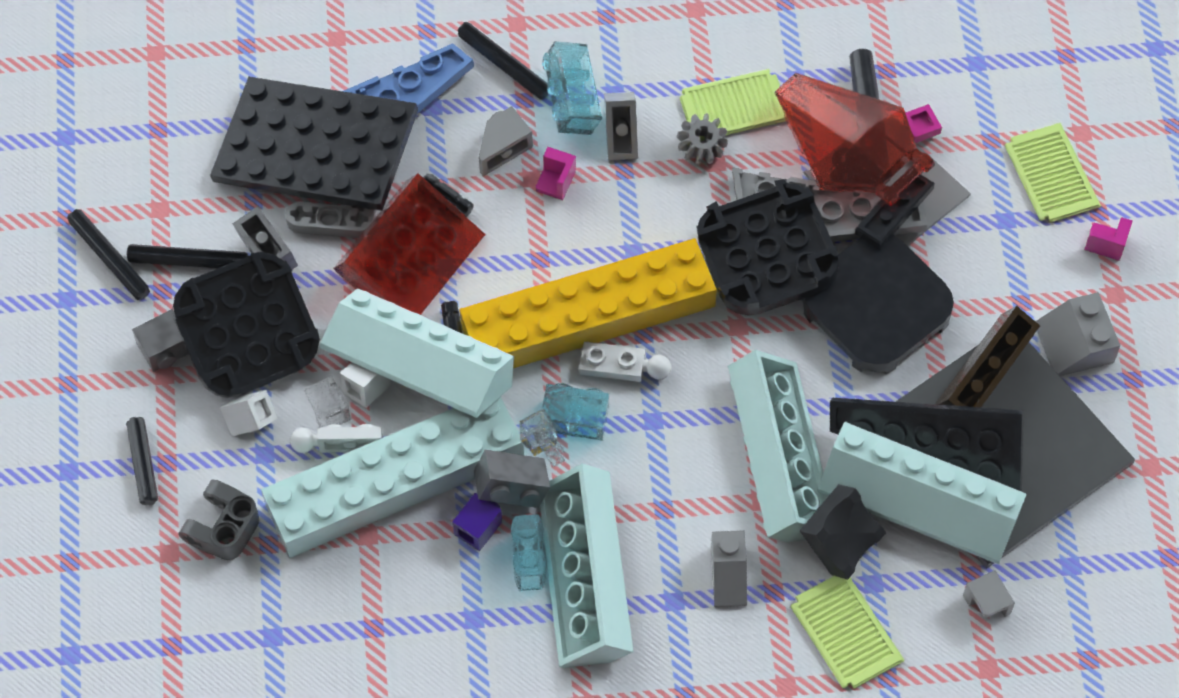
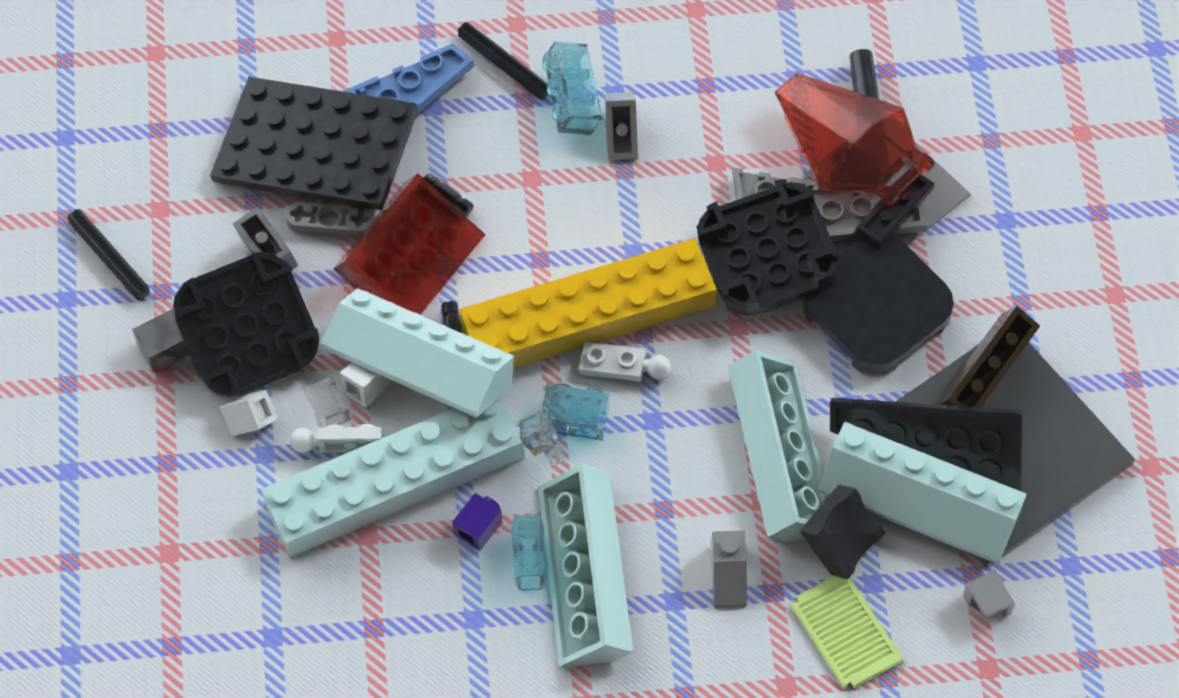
(142, 461): black axle -> none
(182, 256): black axle -> none
(227, 525): dark grey piece -> none
(503, 140): light grey slope -> none
(511, 478): flat silver brick -> none
(557, 173): dark pink panel -> none
(691, 141): light grey gear -> none
(738, 102): yellowish green window -> none
(923, 123): dark pink plate -> none
(1051, 173): yellowish green window -> none
(1078, 335): light grey slope -> none
(1108, 240): dark pink panel -> none

